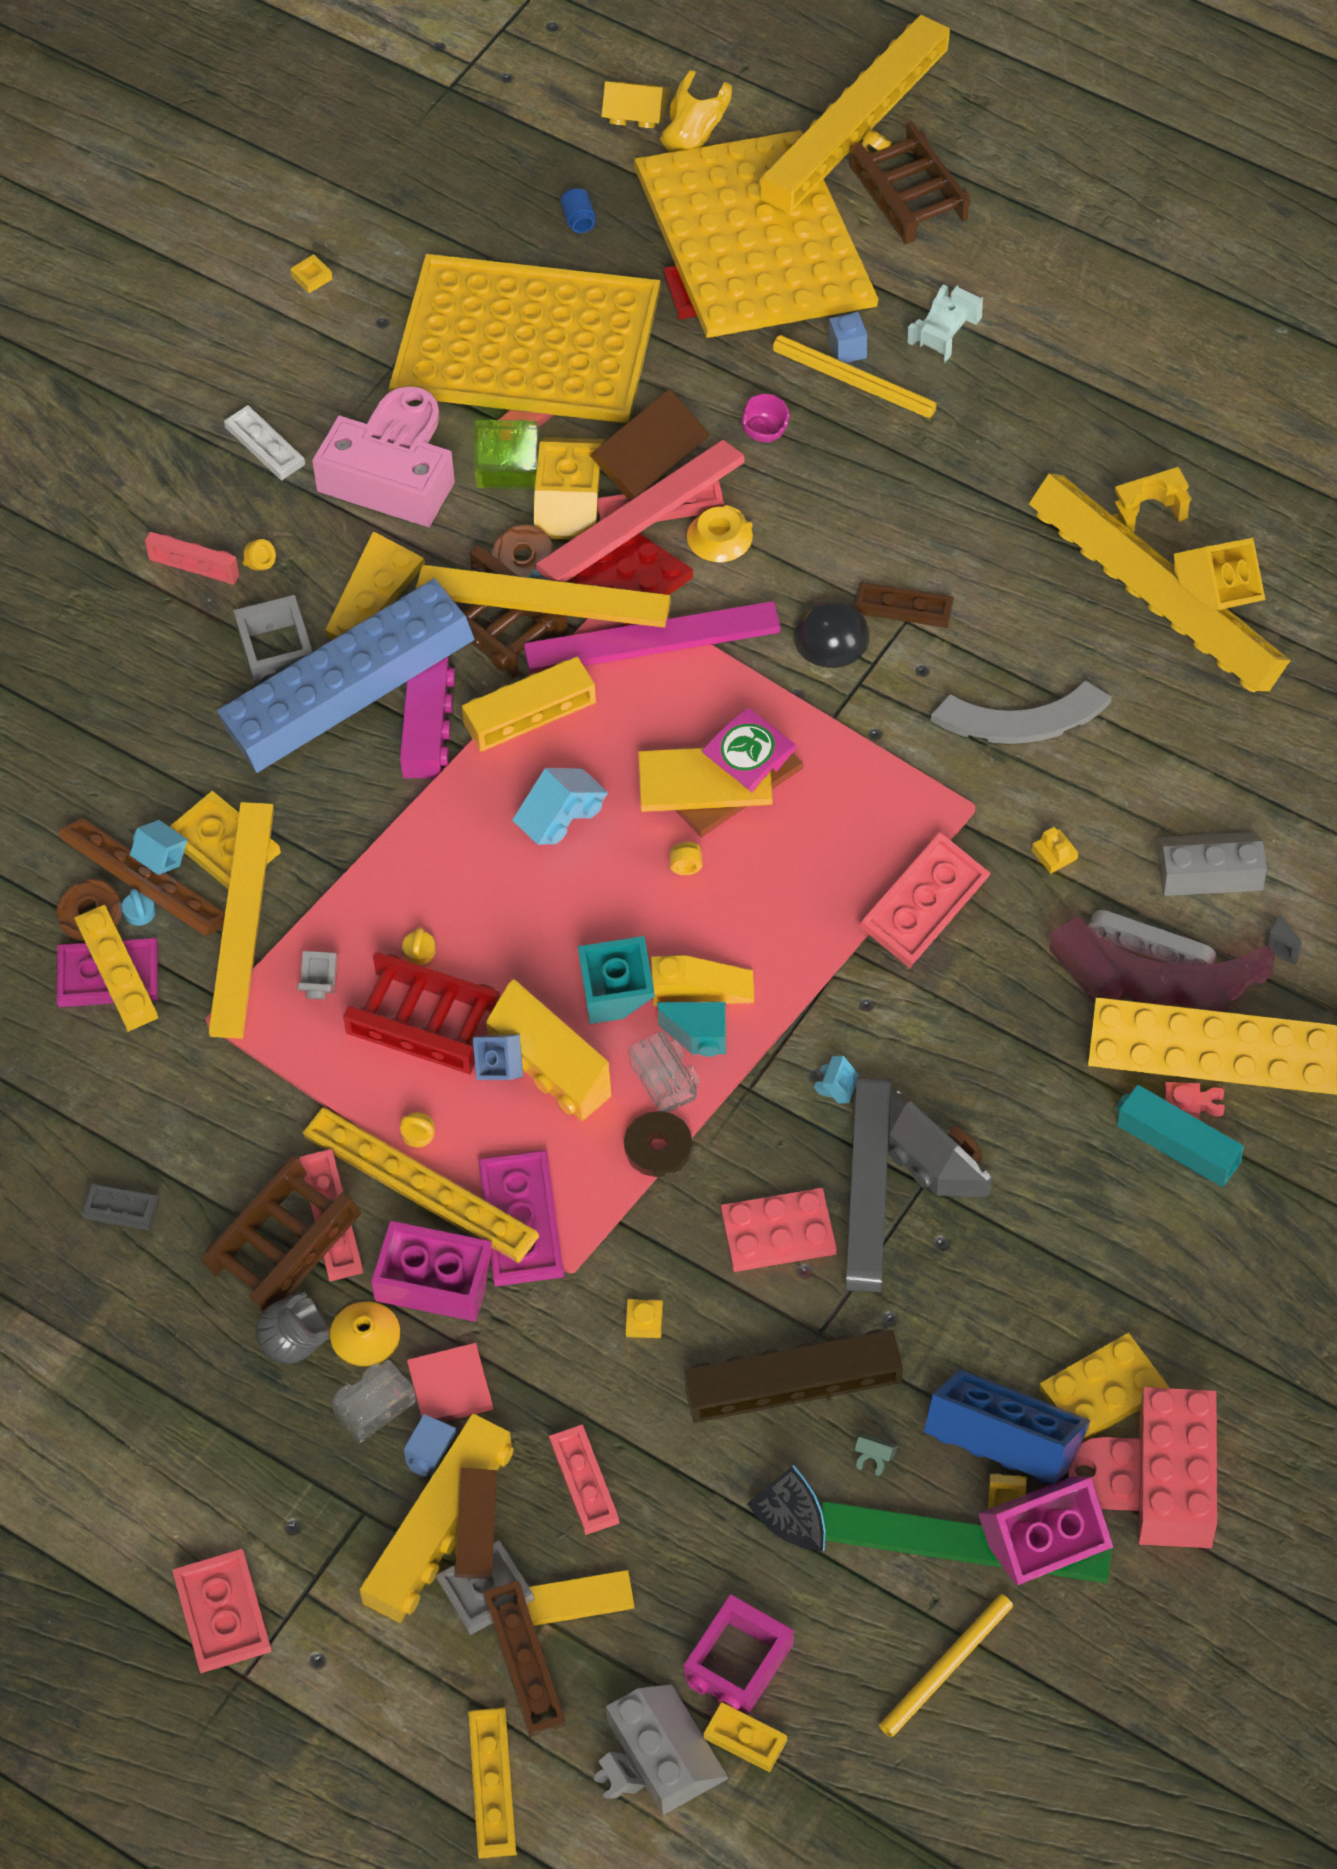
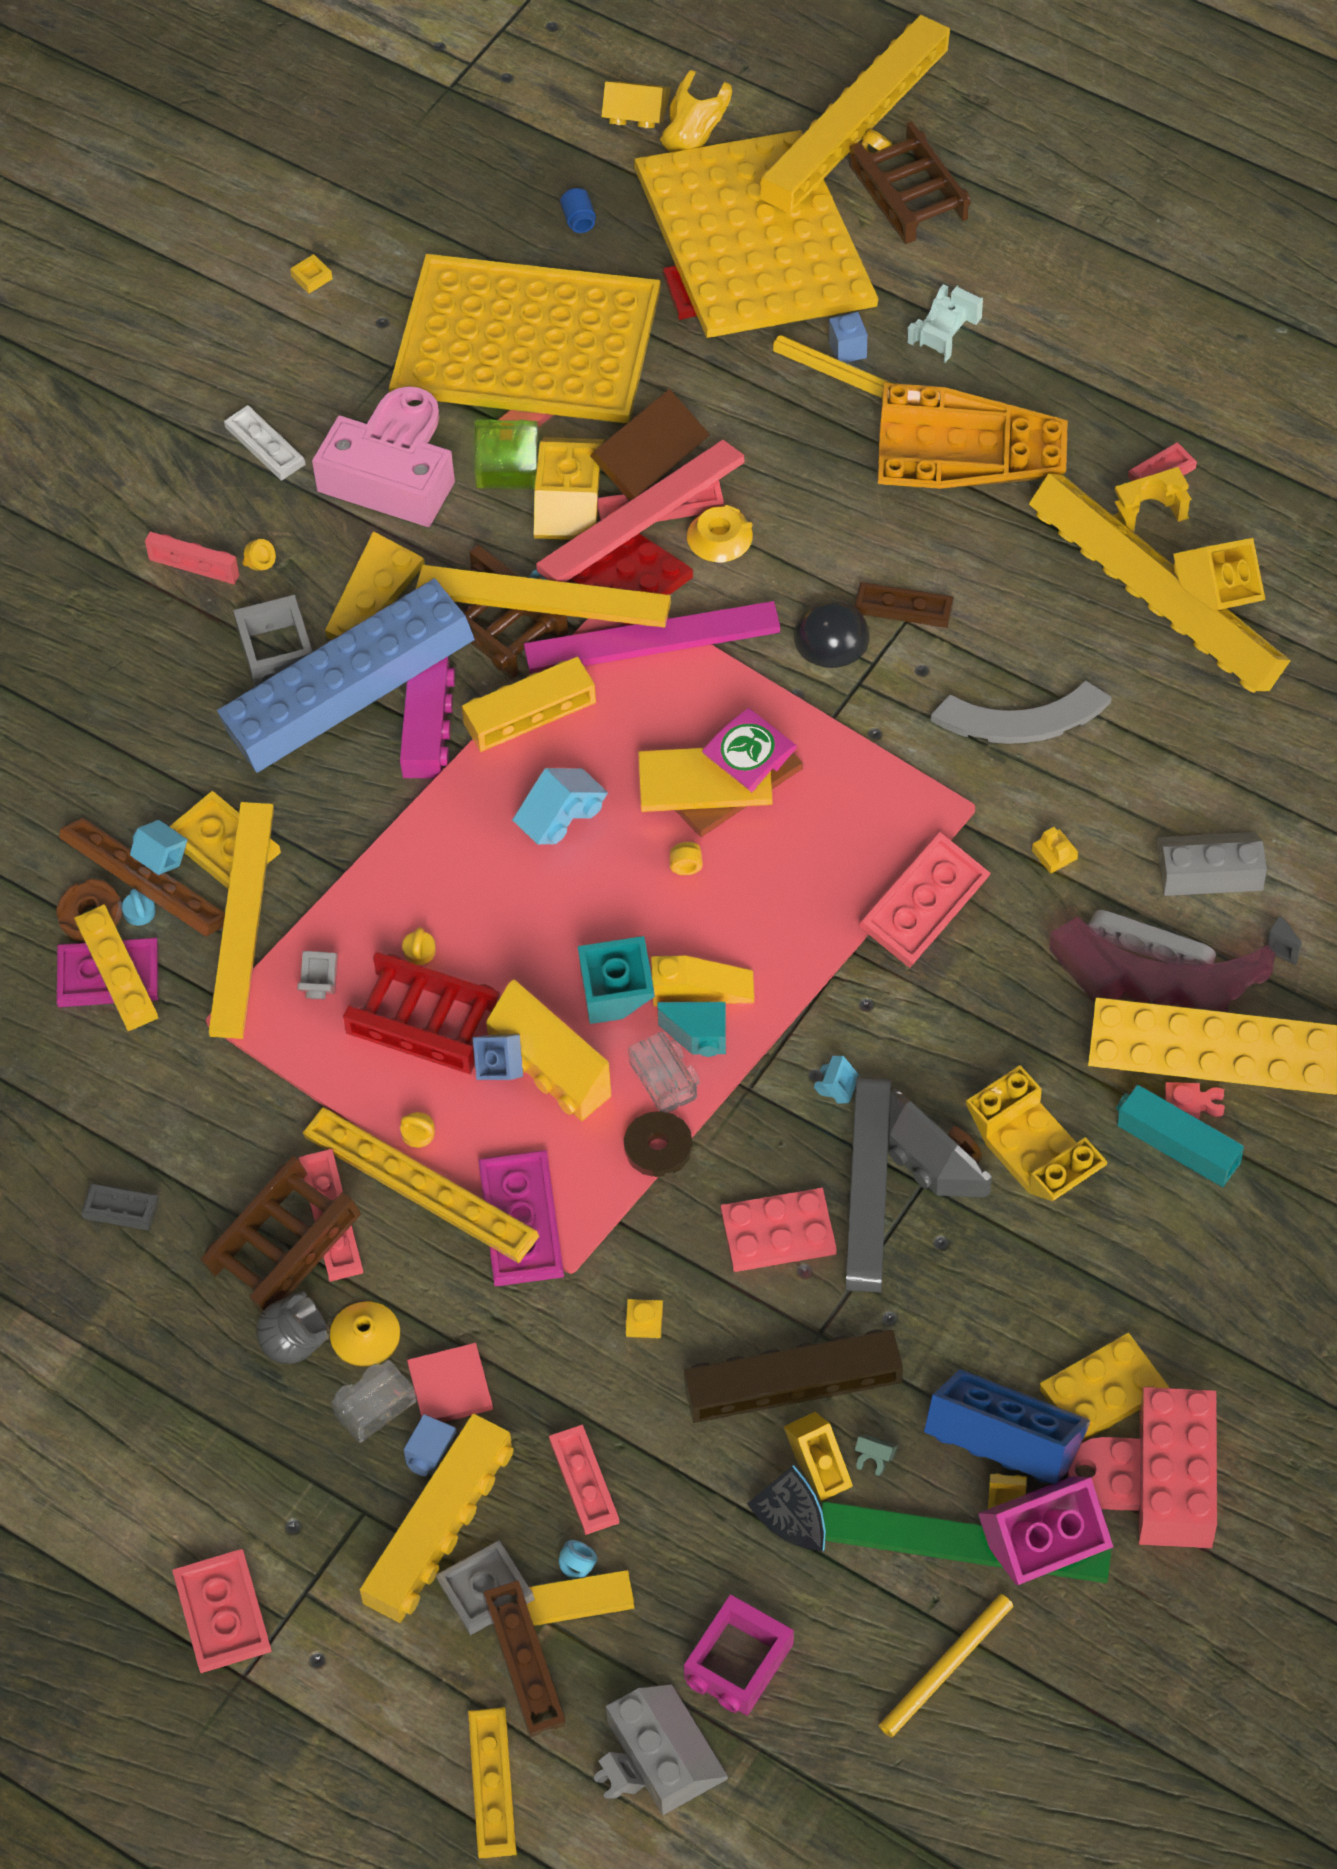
(432, 1271): dark pink slope -> none
(475, 1523): reddish brown tile -> none
(520, 538): dark orange tile -> none
(578, 1557): none -> medium azure tile
(745, 1737): yellow plate -> none
(765, 418): dark pink hair -> none
(818, 1455): none -> yellow slope
(964, 440): none -> light orange wedge
(1030, 1138): none -> yellow slope
(1167, 459): none -> coral plate

